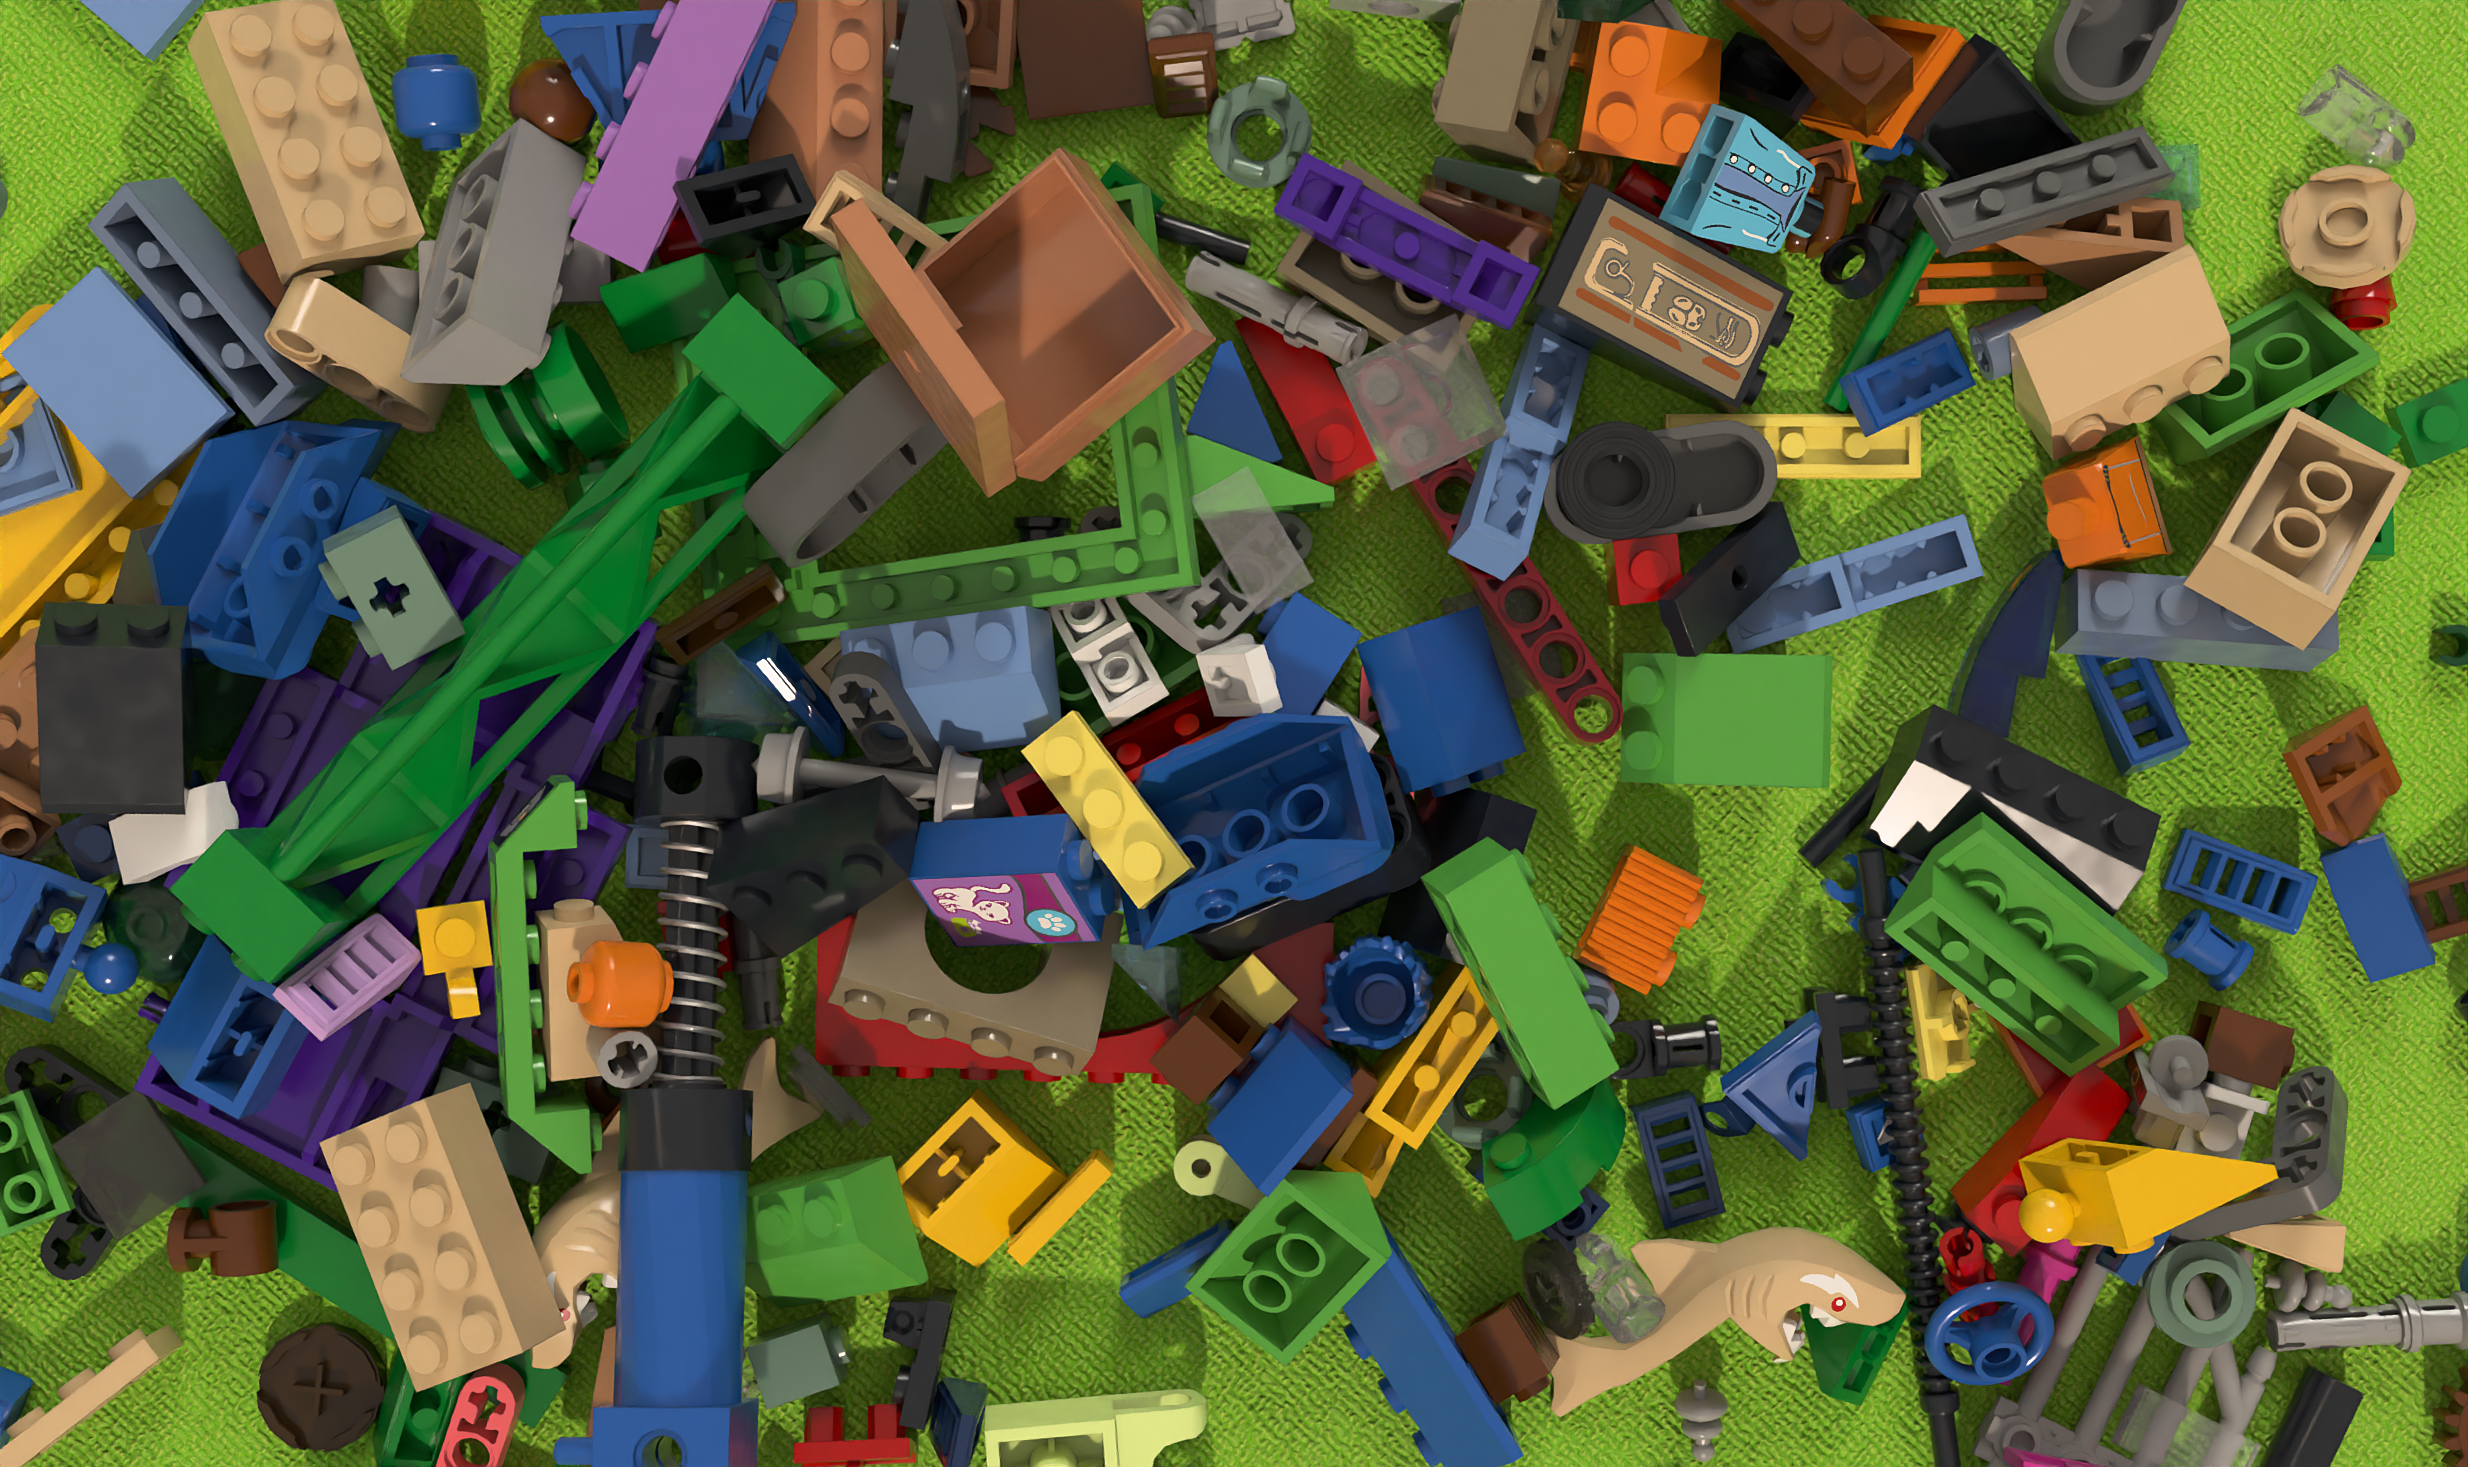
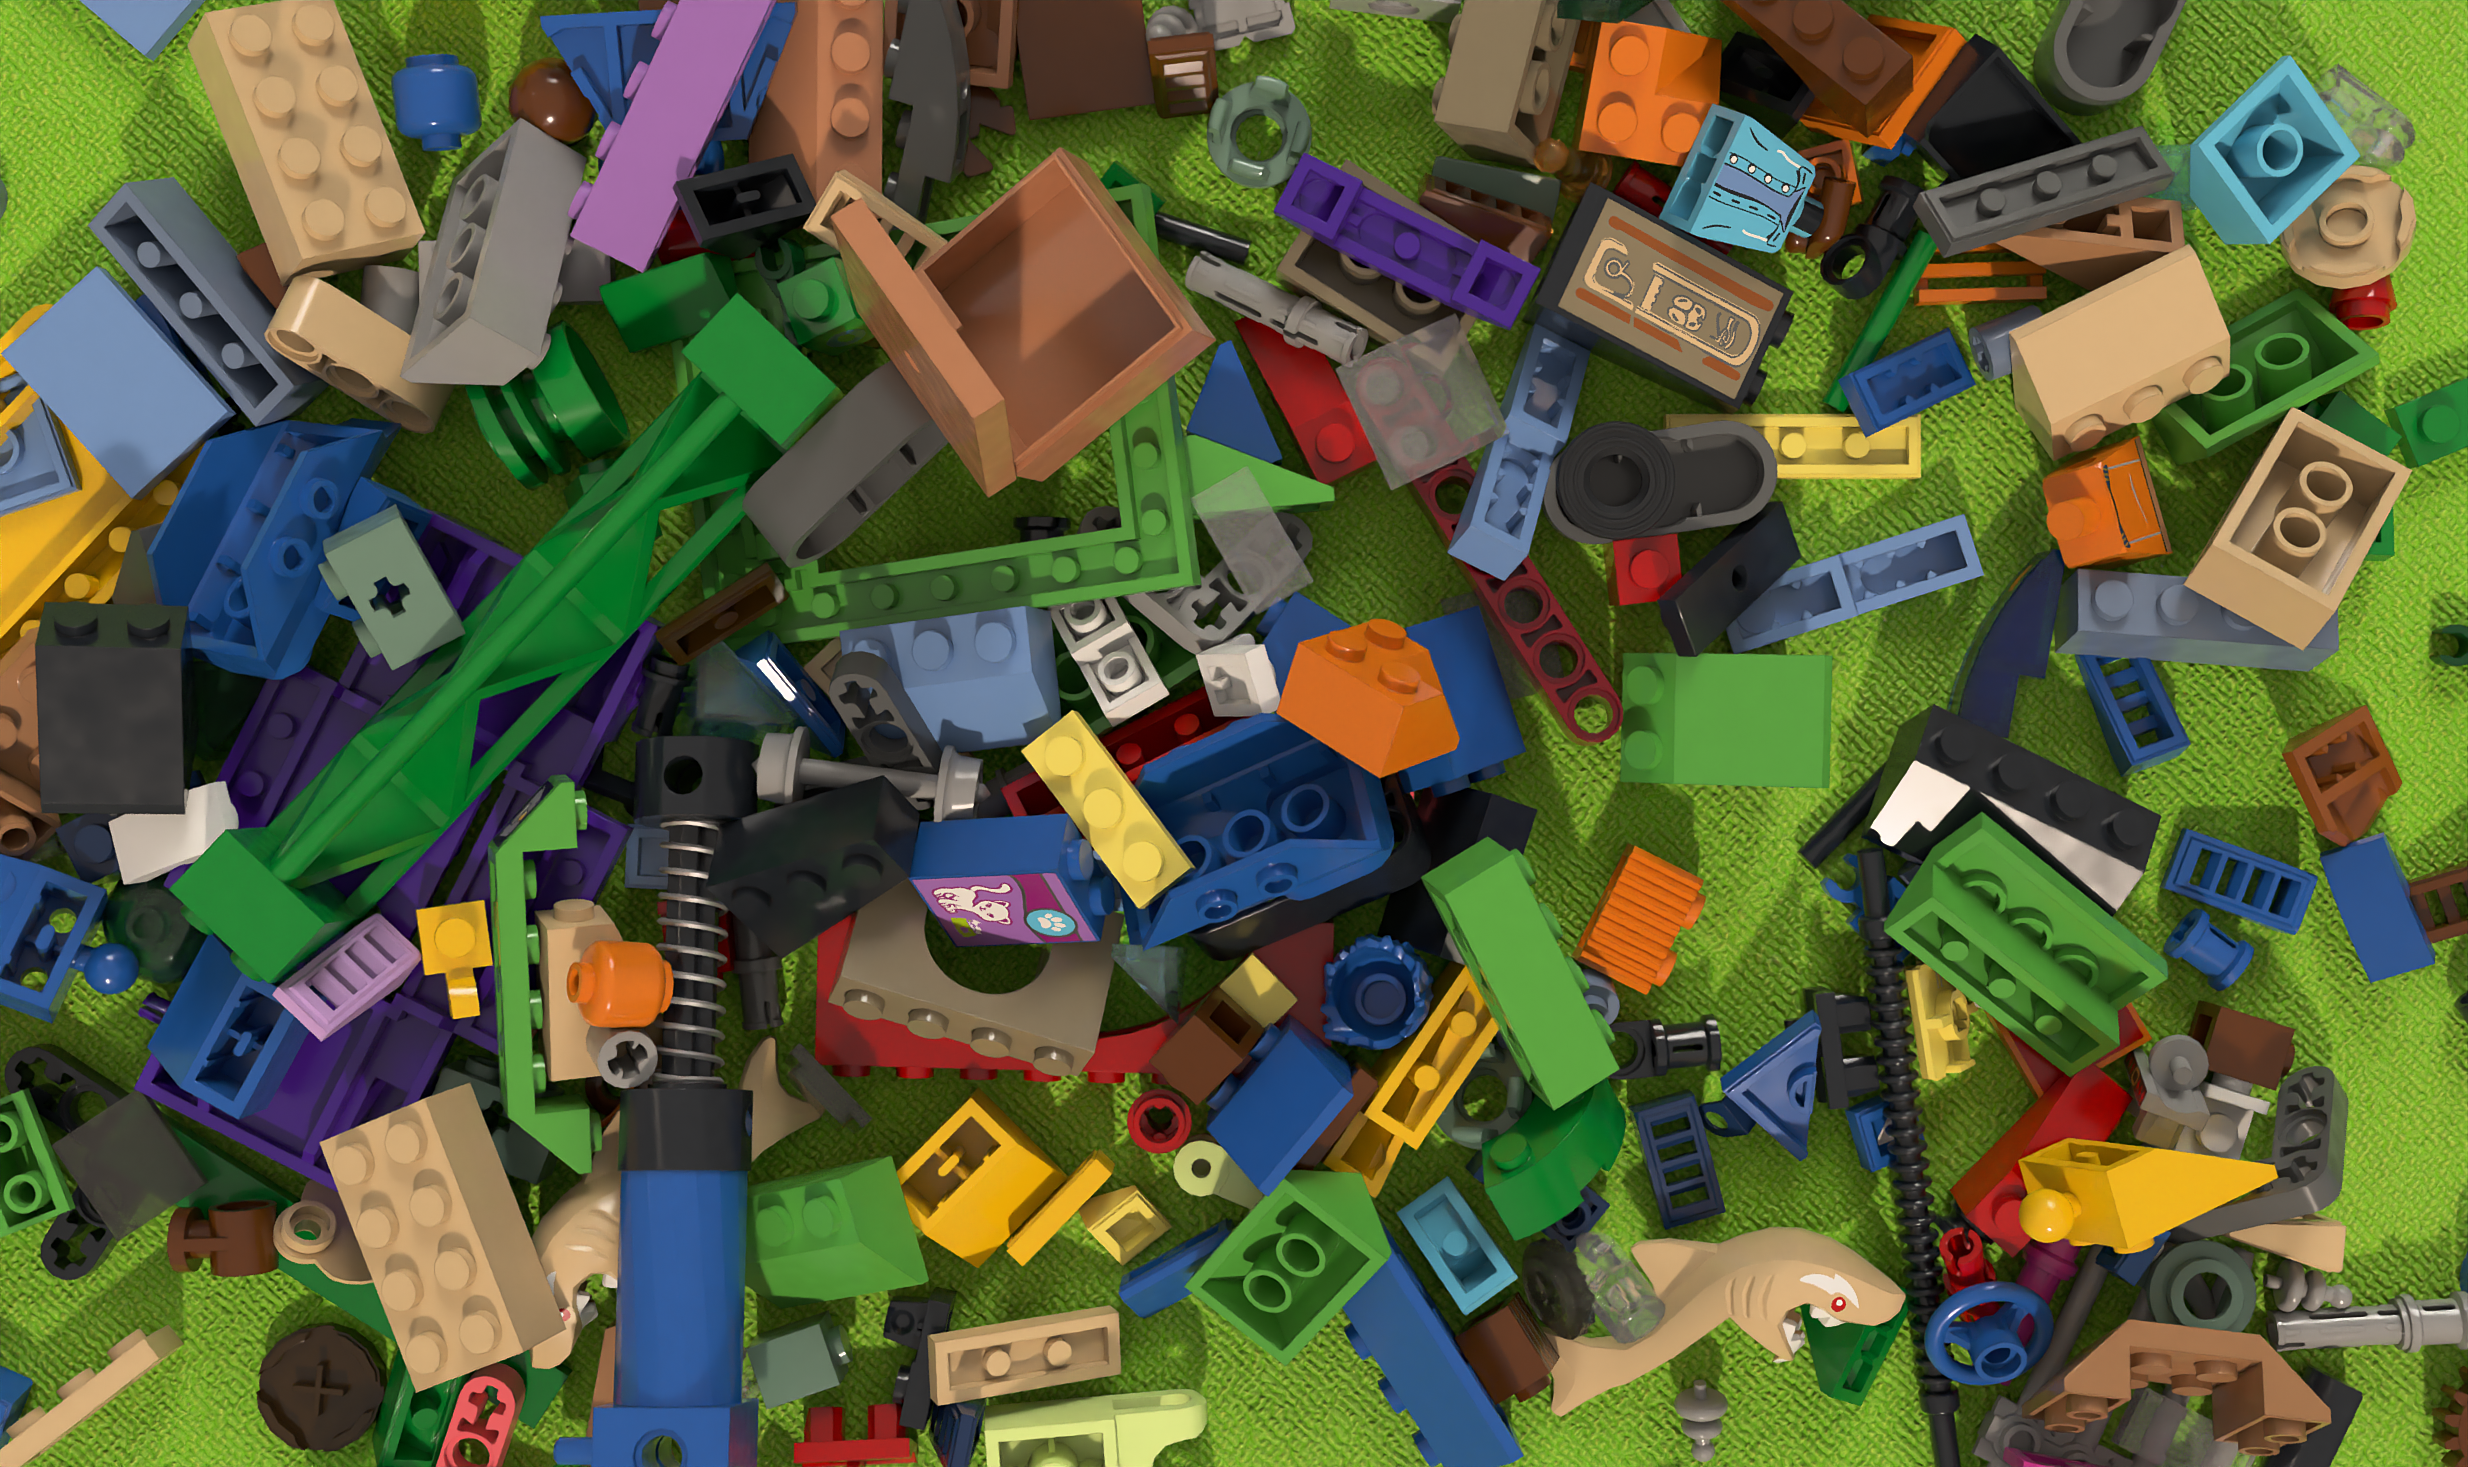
(336, 1246): none -> tan plate
(1024, 1355): none -> tan plate
(1123, 1222): none -> light yellow slope
(1155, 1136): none -> red cone
(1370, 697): none -> orange slope
(1457, 1245): none -> medium azure slope
(2253, 1389): none -> medium nougat slope
(2267, 157): none -> medium azure slope

